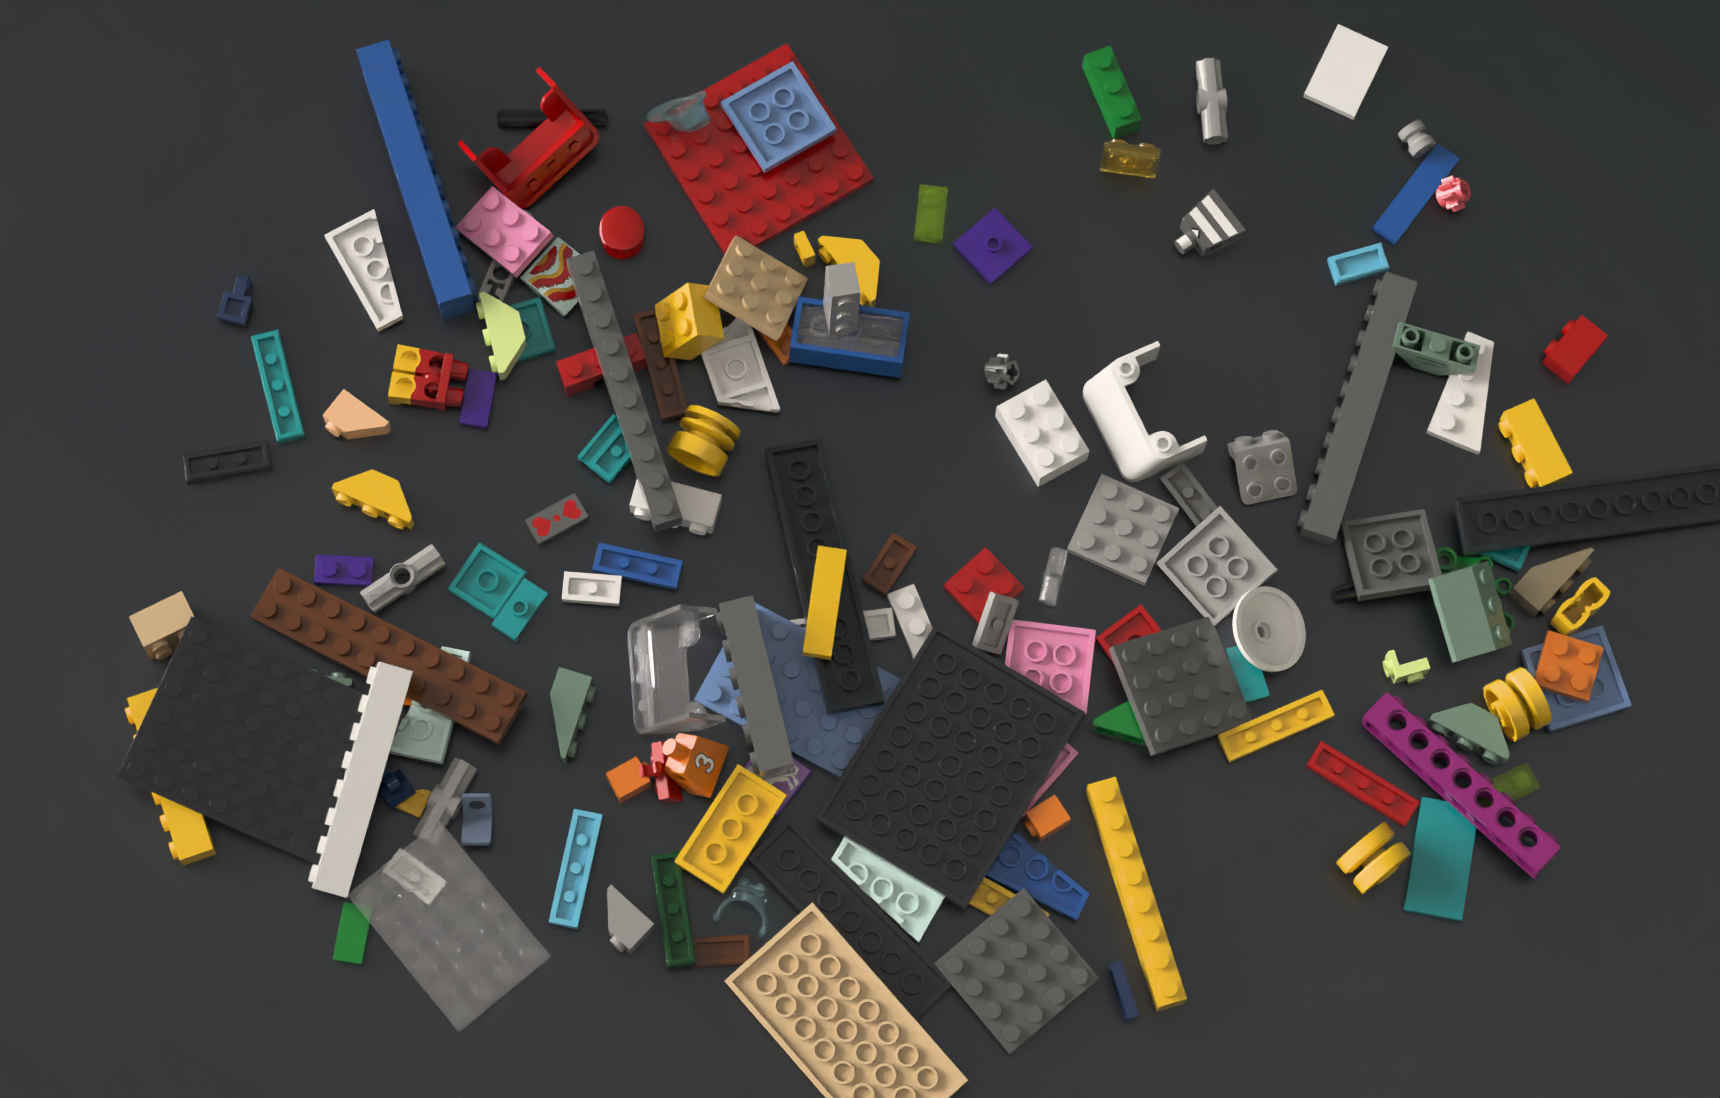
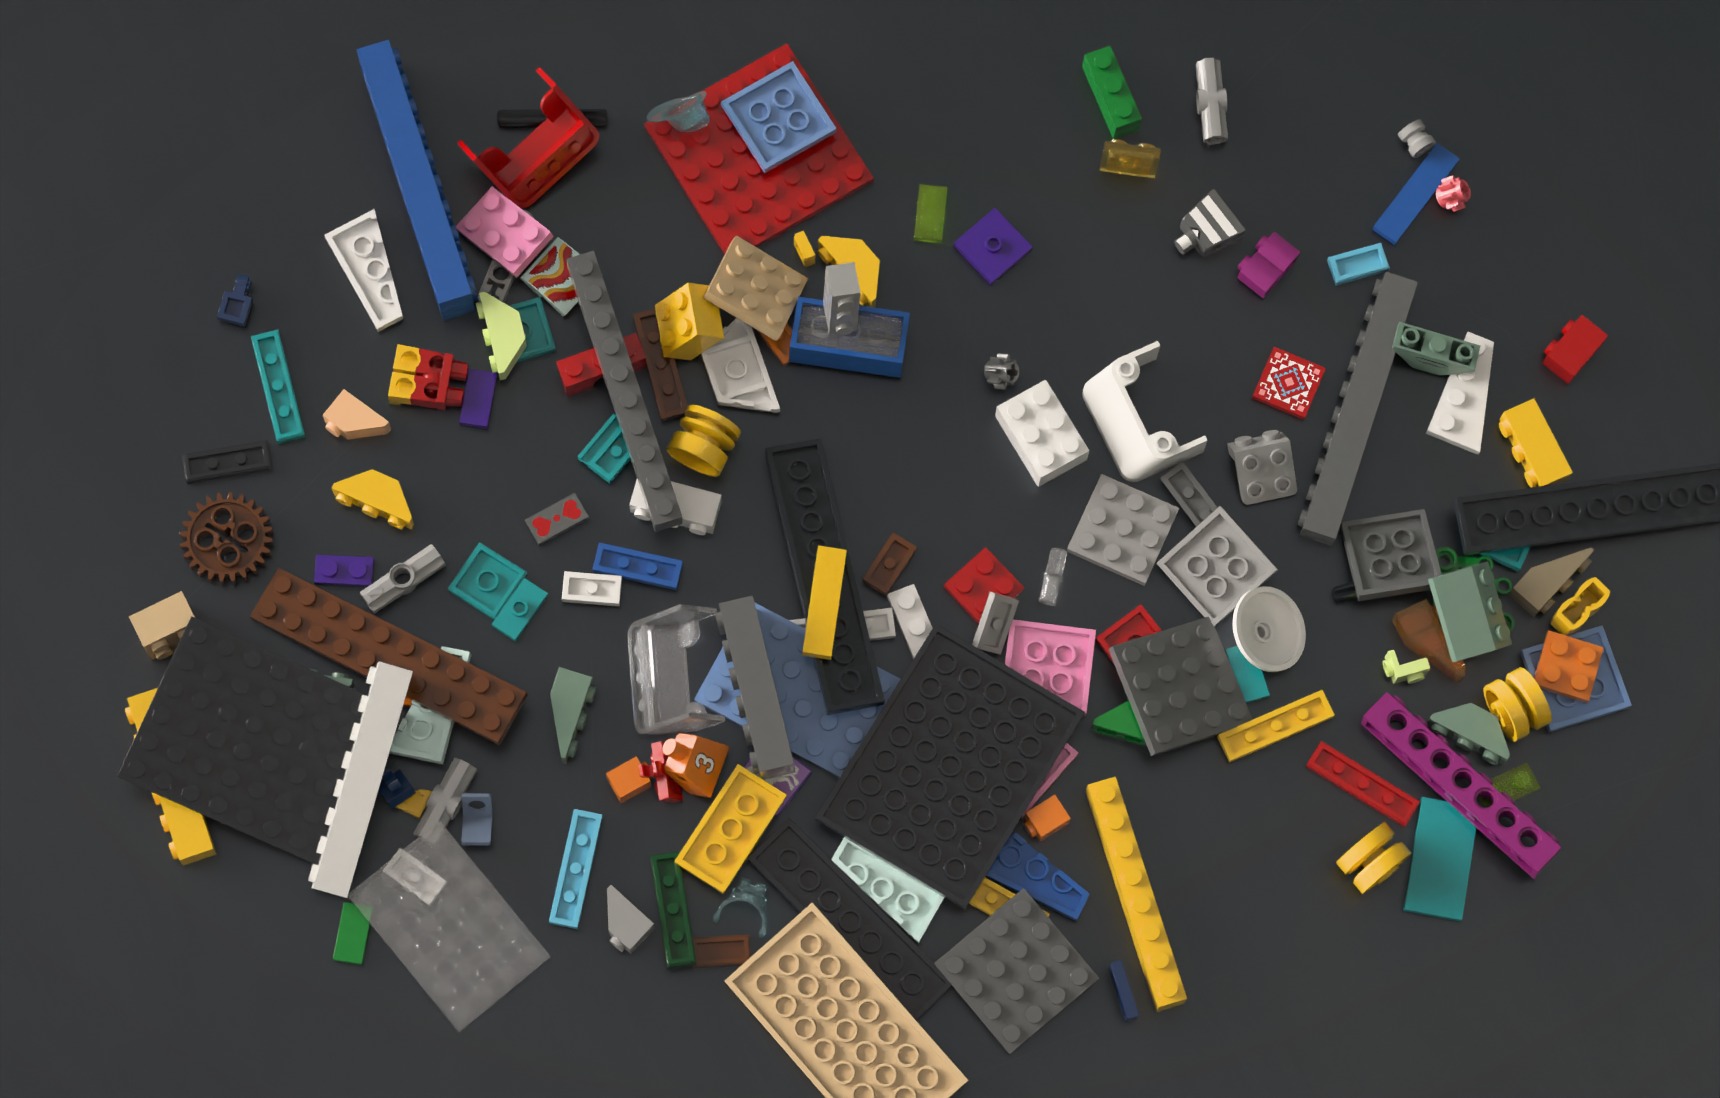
(211, 558): none -> reddish brown gear
(622, 232): red piece -> none
(1268, 264): none -> magenta brick
(1288, 383): none -> red tile
(1345, 72): white tile -> none
(1423, 635): none -> clear orange slope

